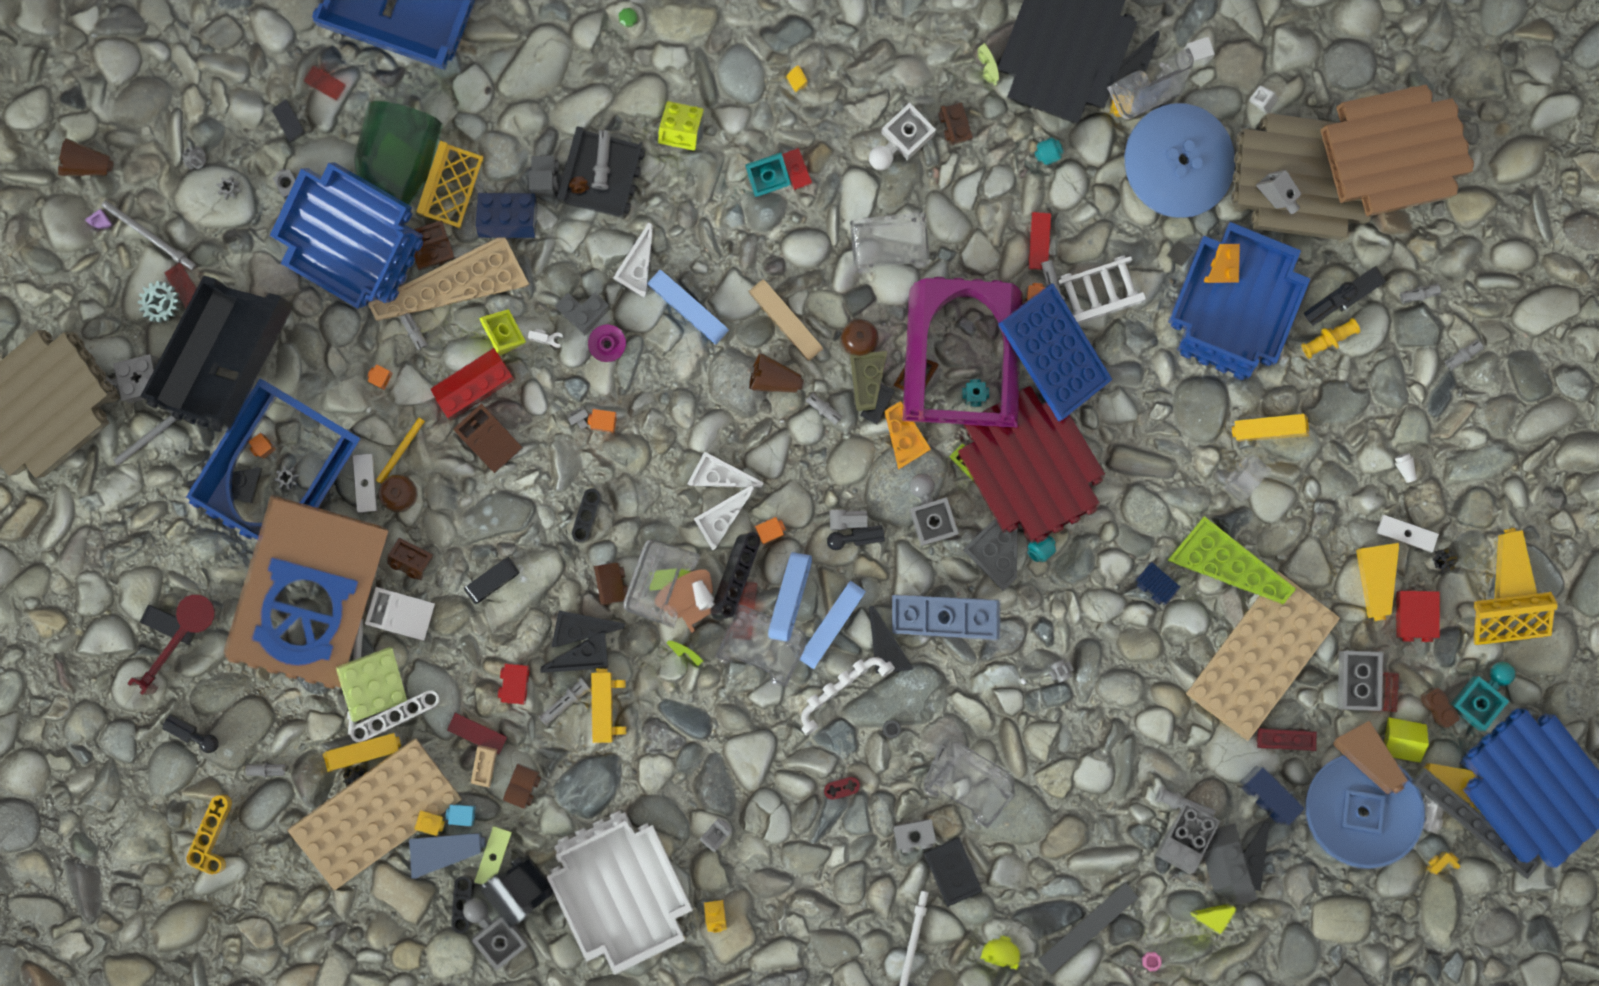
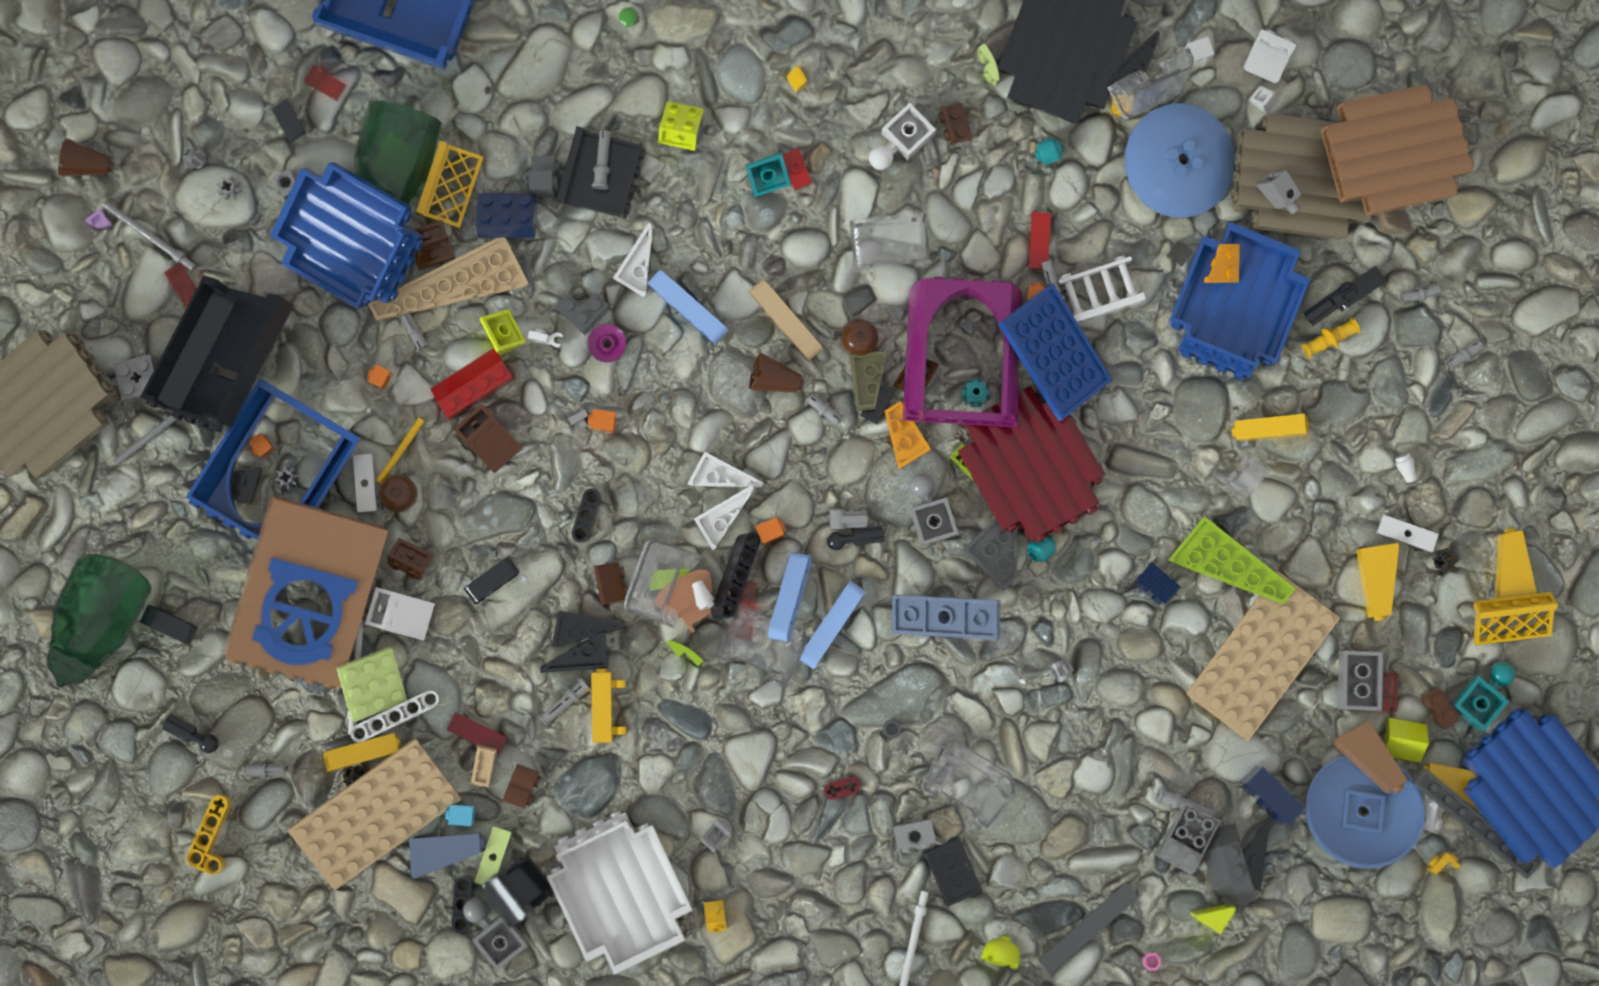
(93, 616): none -> clear green windscreen
(151, 298): light aqua gear -> none
(193, 614): dark red piece -> none
(429, 823): yellow bracket -> none
(514, 684): red brick -> none
(578, 185): reddish brown plate -> none
(831, 690): white bar -> none
(885, 644): black wing -> none
(1269, 55): none -> white bracket
(1286, 739): dark red tile -> none
(1417, 615): red brick -> none

